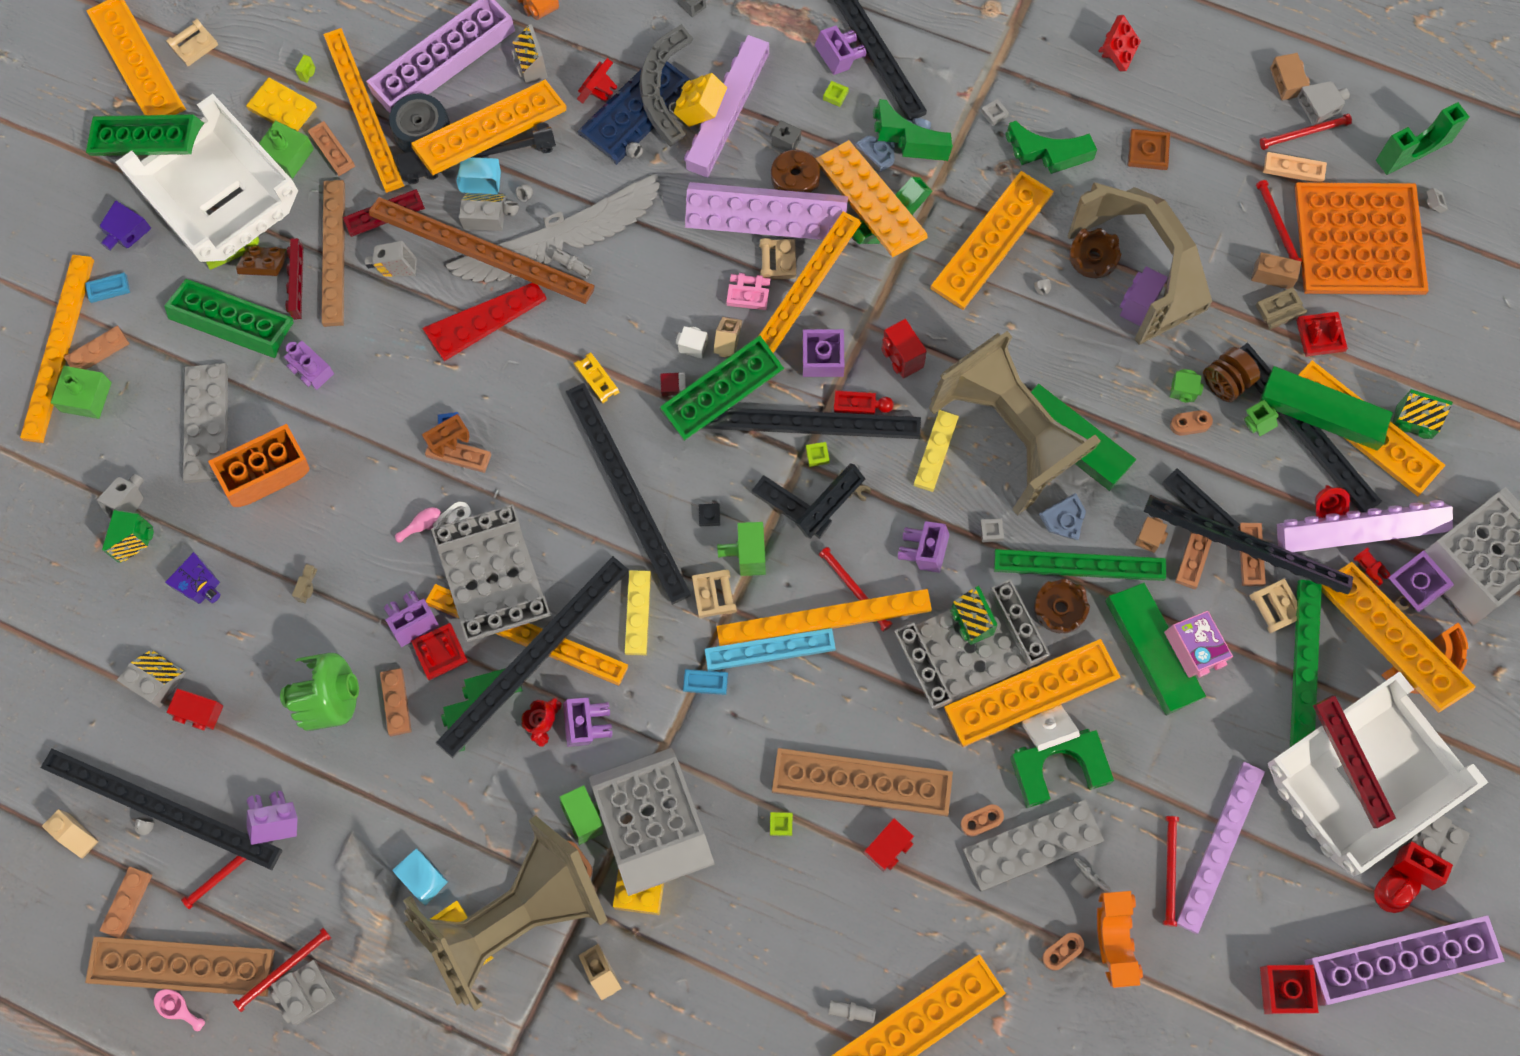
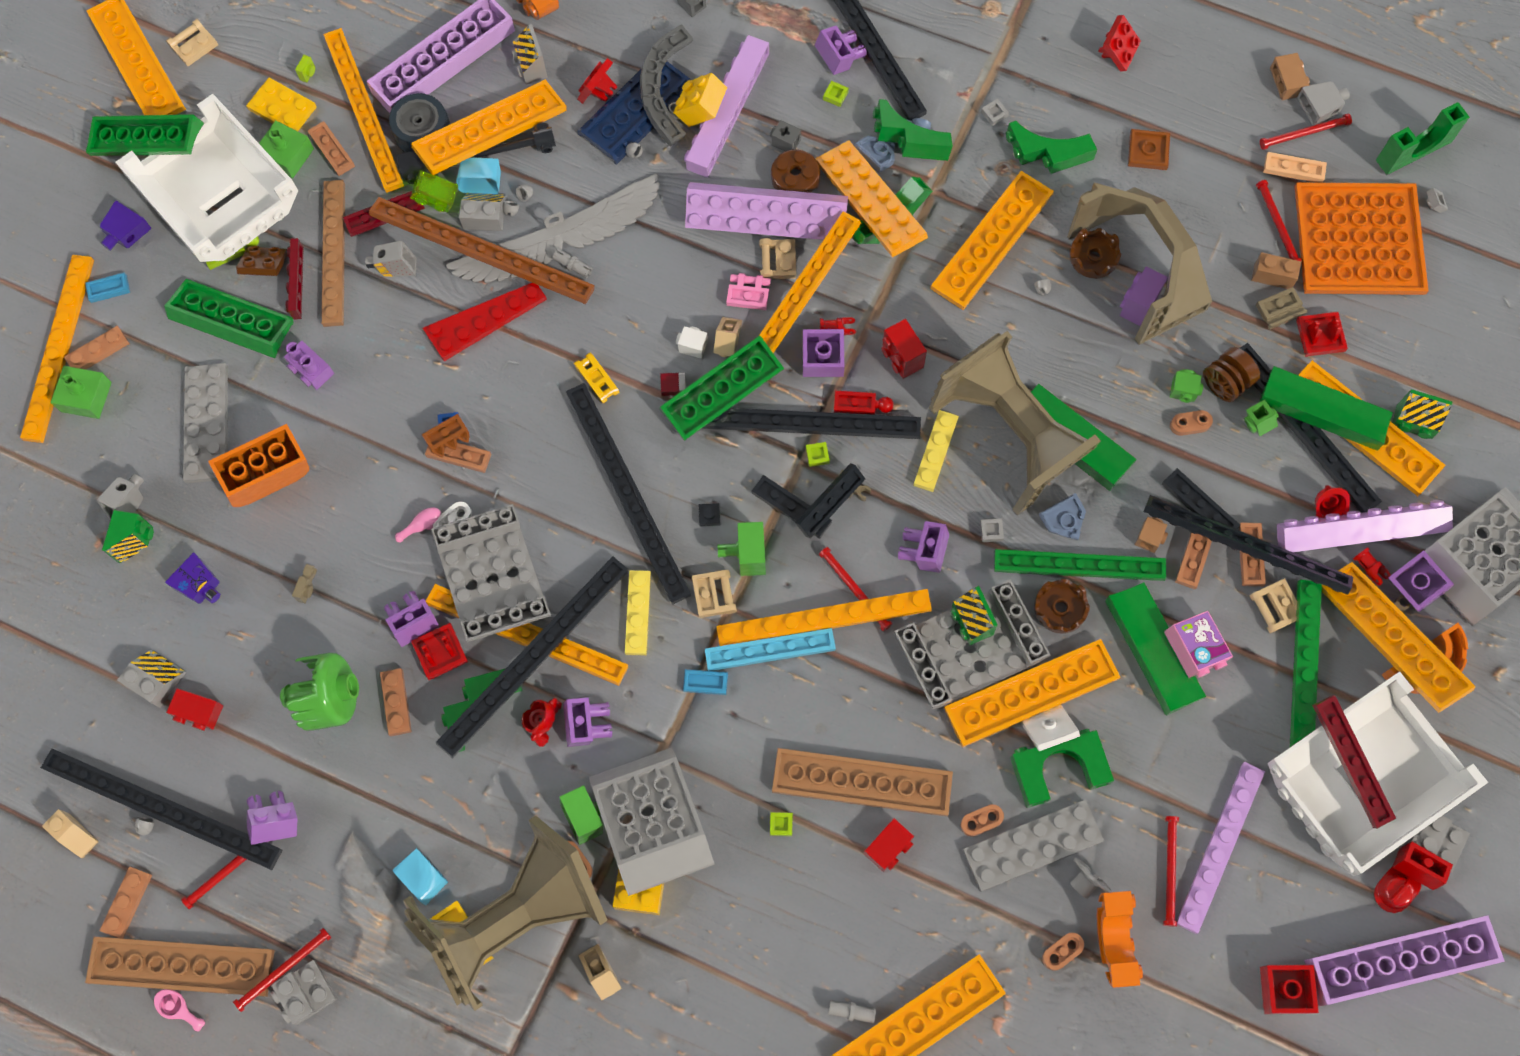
(434, 191): none -> clear neon green brick
(838, 324): none -> red piece

